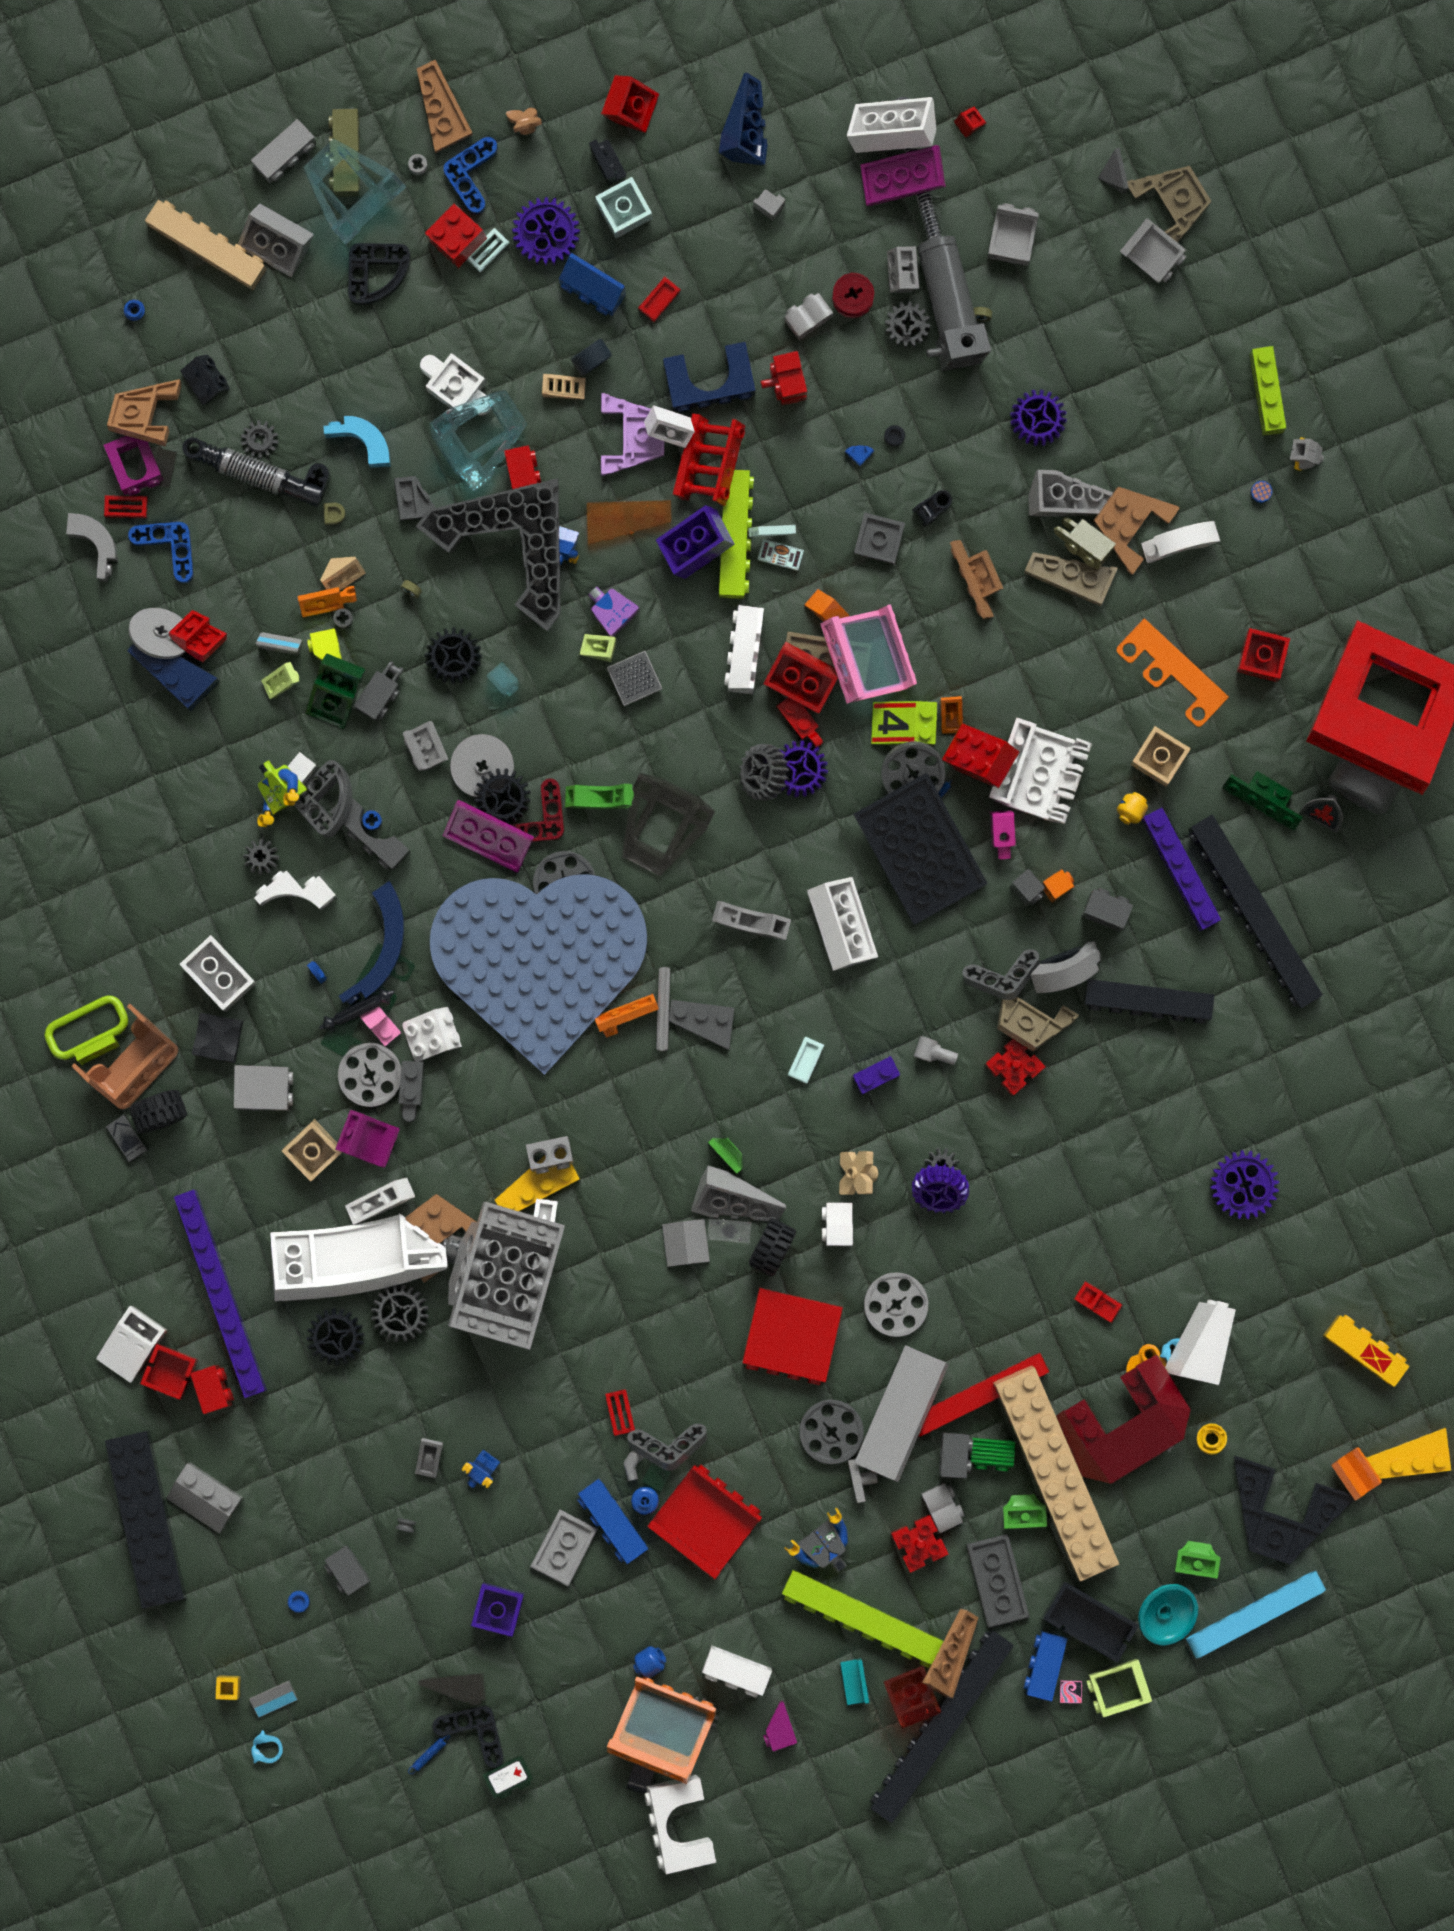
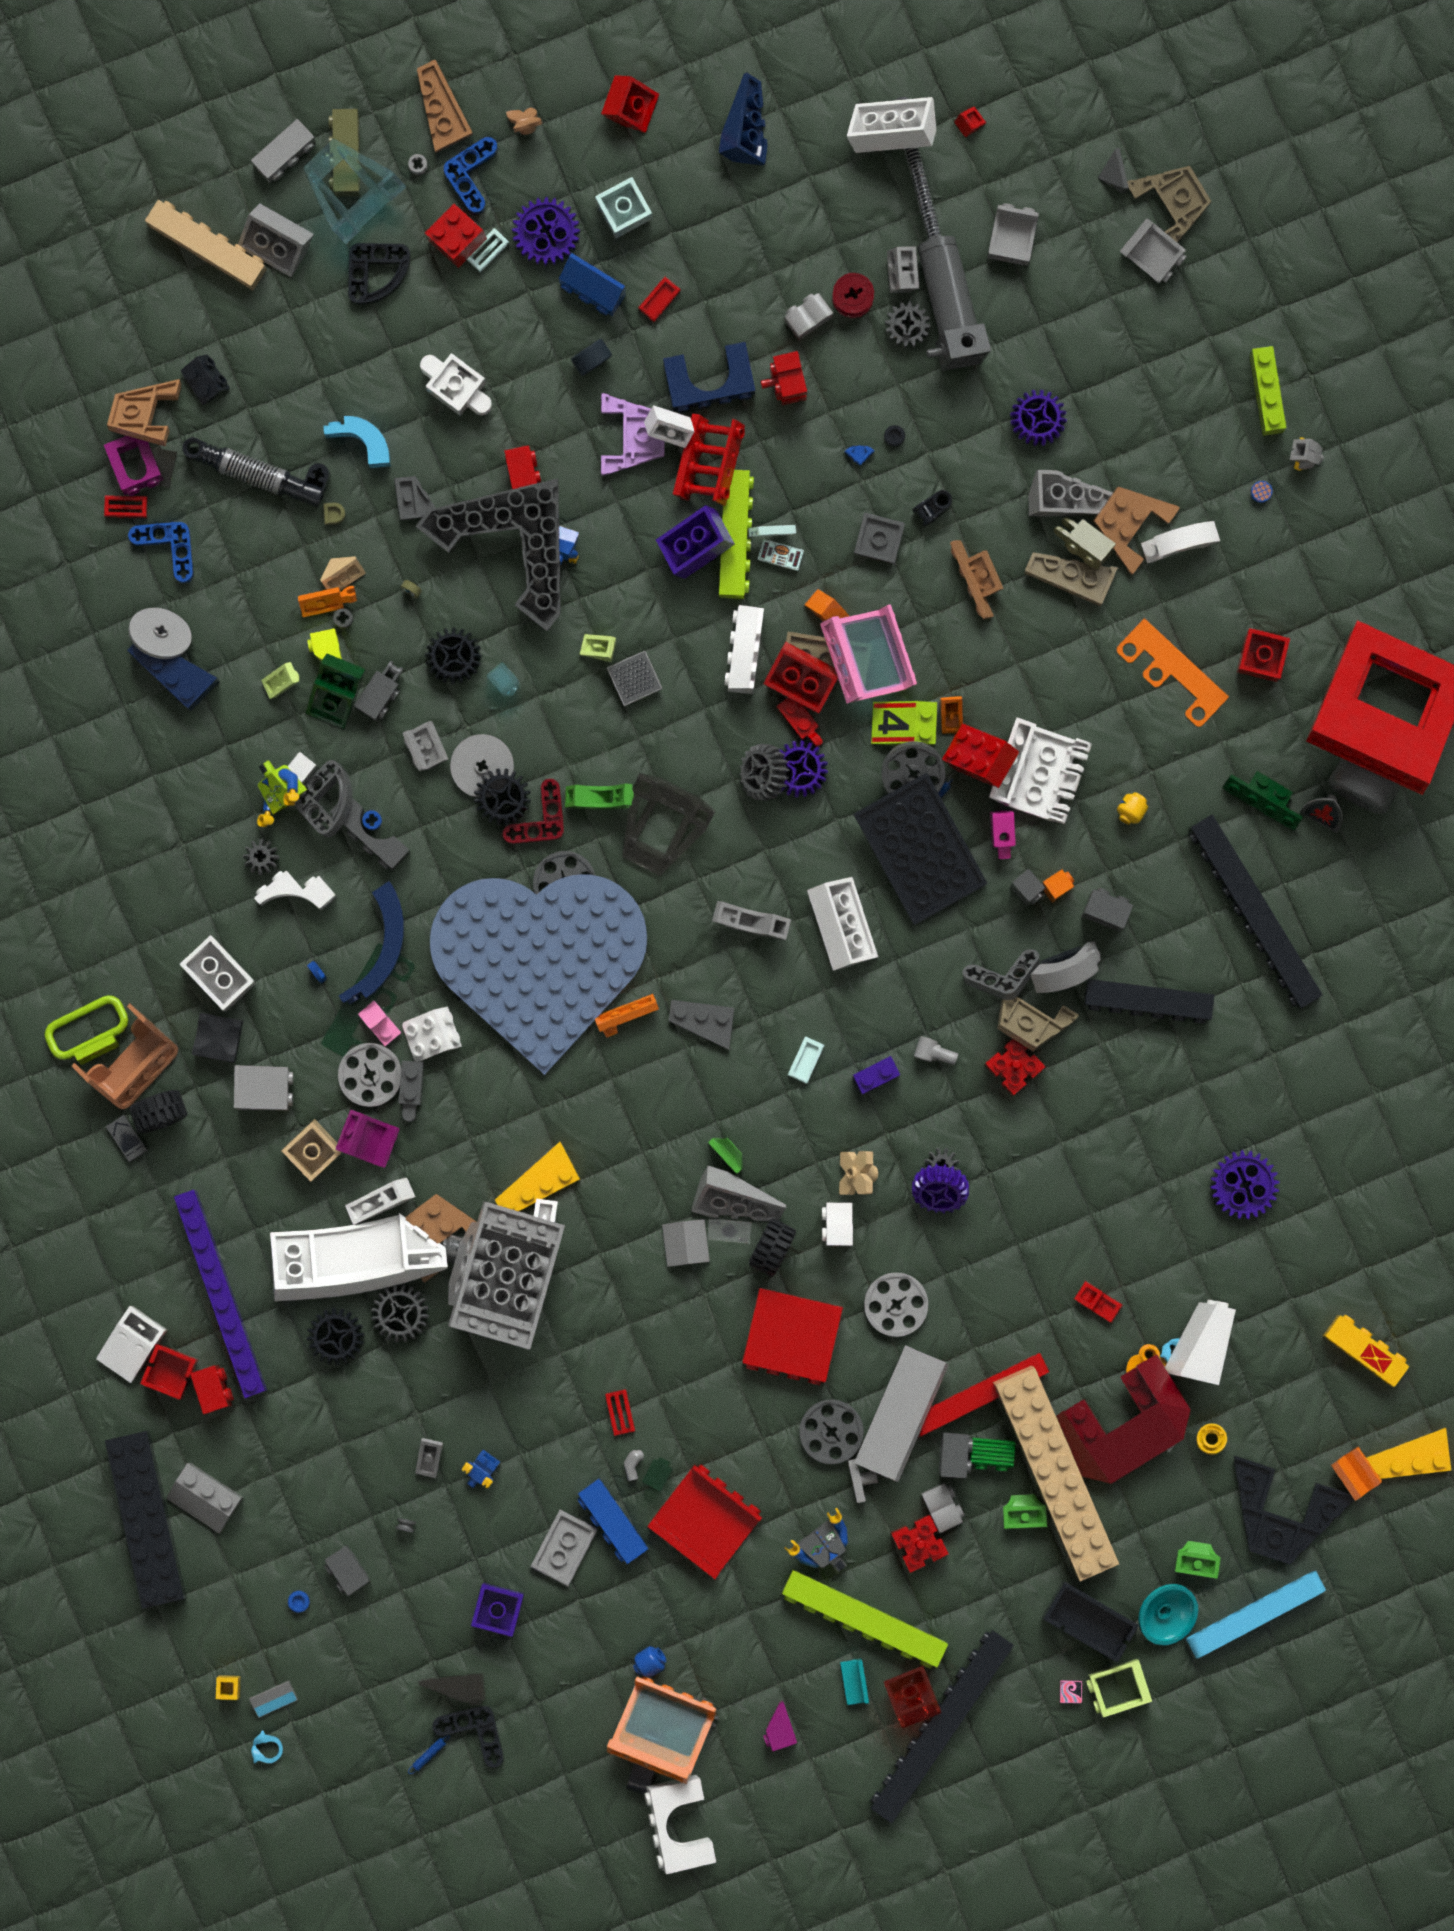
(88, 528): light grey arch -> none
(131, 304): blue plate -> none
(197, 636): red slope -> none
(261, 430): dark grey gear -> none
(279, 643): light grey slope -> none
(357, 1009): black wheel -> none
(452, 448): clear light blue windscreen -> none
(488, 836): magenta tile -> none
(508, 1776): brick -> none
(549, 1148): light grey brick -> none
(559, 378): tan slope -> none
(607, 161): black bracket -> none
(612, 610): medium lavender torso -> none
(616, 519): clear orange wing -> none
(637, 1498): blue head -> none
(663, 1012): light grey axle -> none
(671, 1451): dark grey beam -> none
(736, 1671): white brick -> none
(769, 204): light grey panel -> none
(903, 175): magenta tile -> none
(949, 1661): medium nougat wing -> none
(983, 314): olive tile -> none
(998, 1580): dark grey tile -> none
(1045, 1665): blue brick -> none
(1160, 756): tan brick -> none
(1181, 869): dark purple brick -> none

